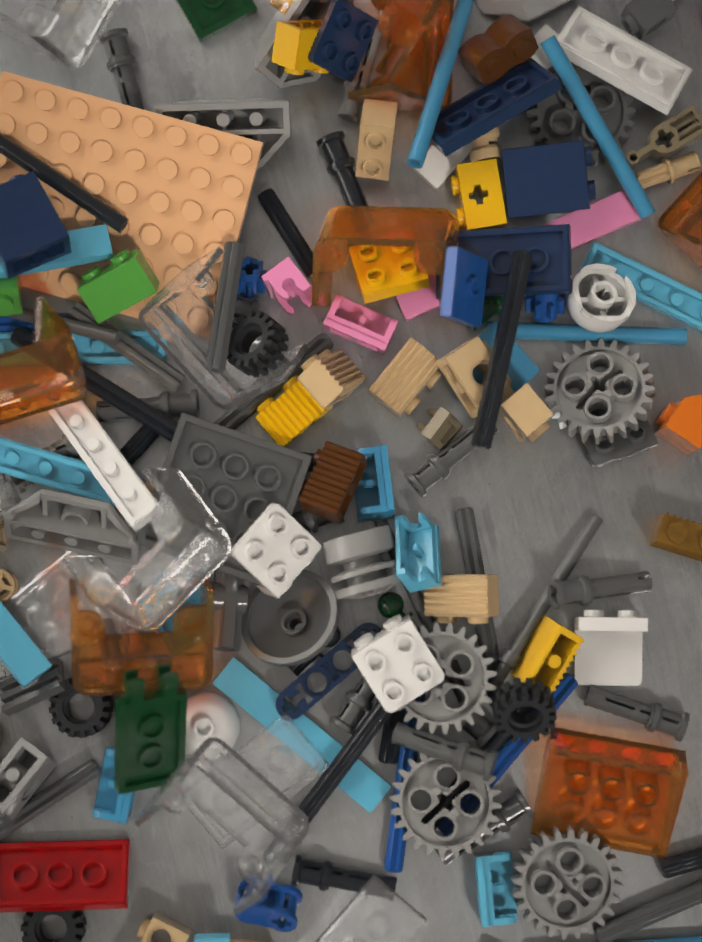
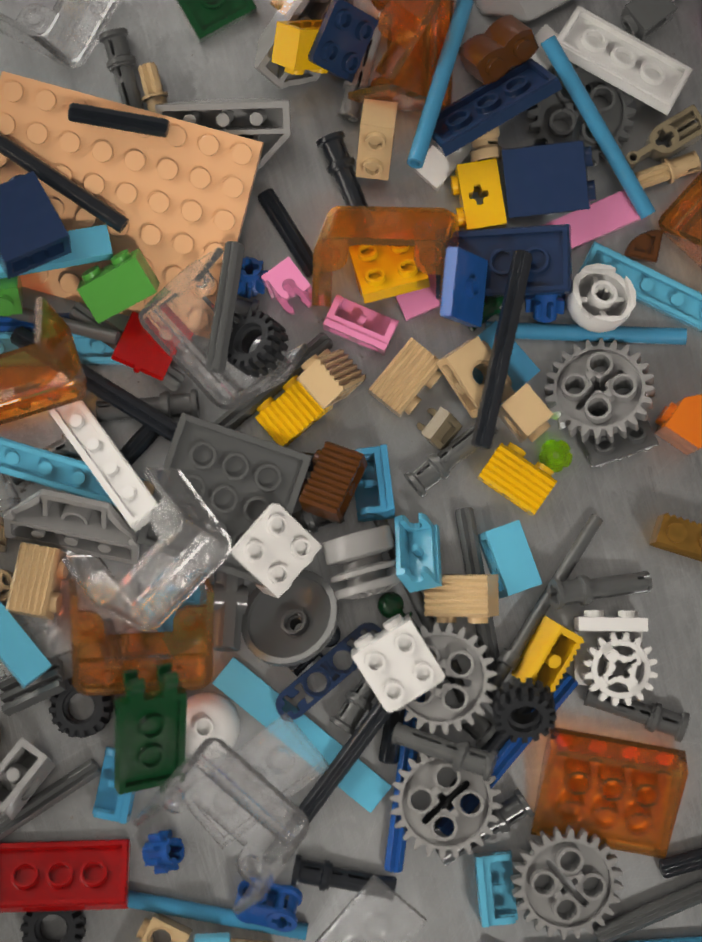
(37, 581): none -> tan brick
(118, 120): none -> black axle
(141, 351): none -> red piece
(152, 86): none -> tan axle
(163, 852): none -> blue gear
(204, 913): none -> dark azure piece
(510, 558): none -> medium azure hinge
(517, 478): none -> yellow brick
(562, 448): none -> clear neon green plate
(629, 681): none -> white gear
(645, 247): none -> reddish brown tile

